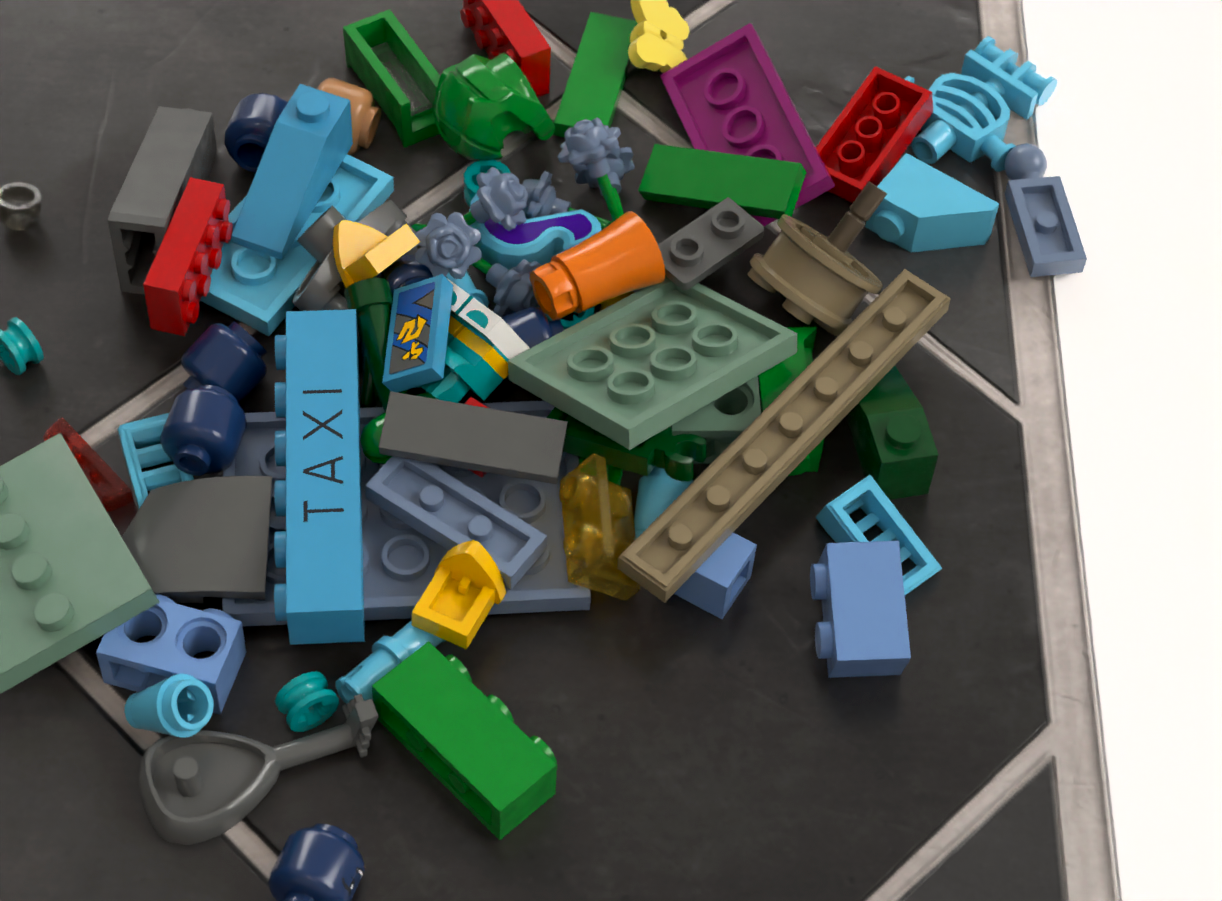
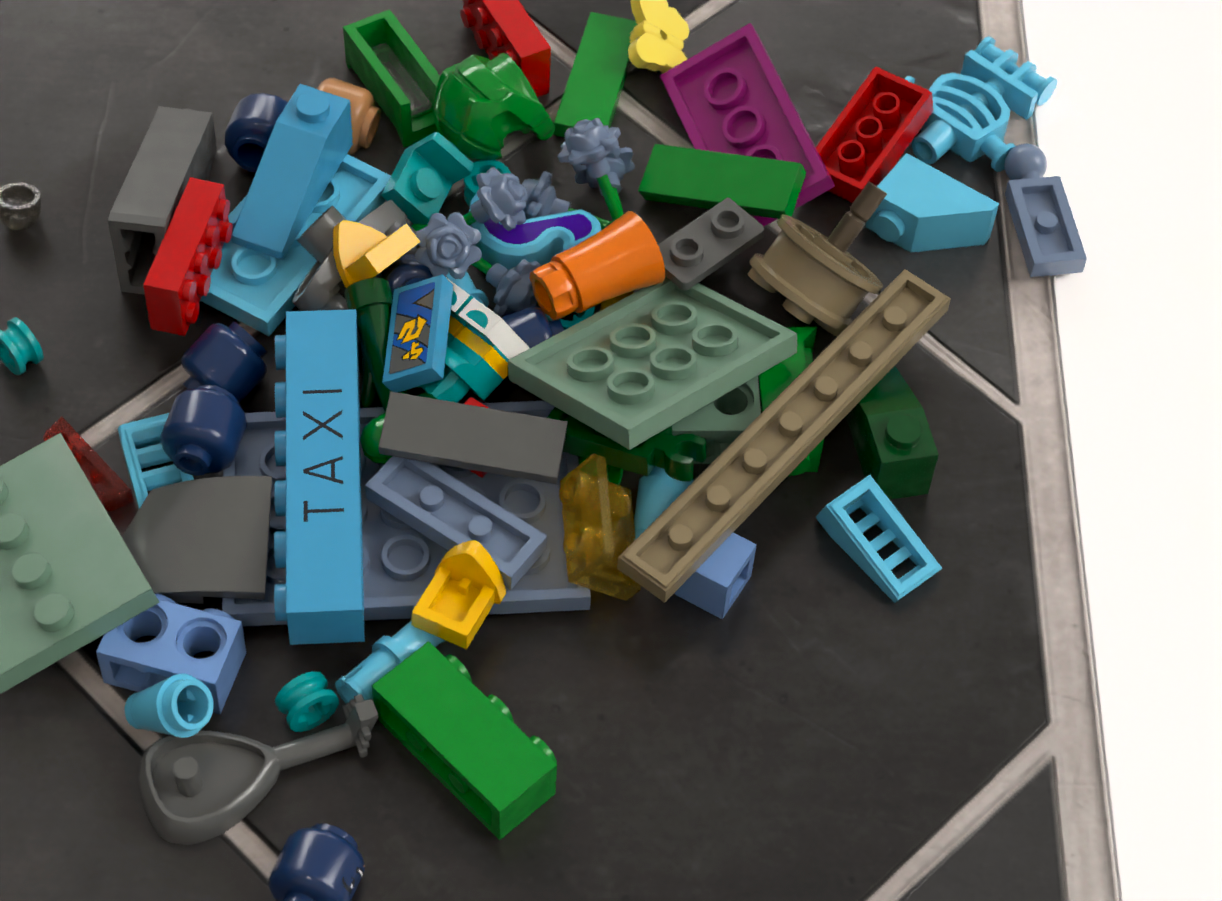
(426, 177): none -> teal bracket
(862, 609): medium blue brick -> none

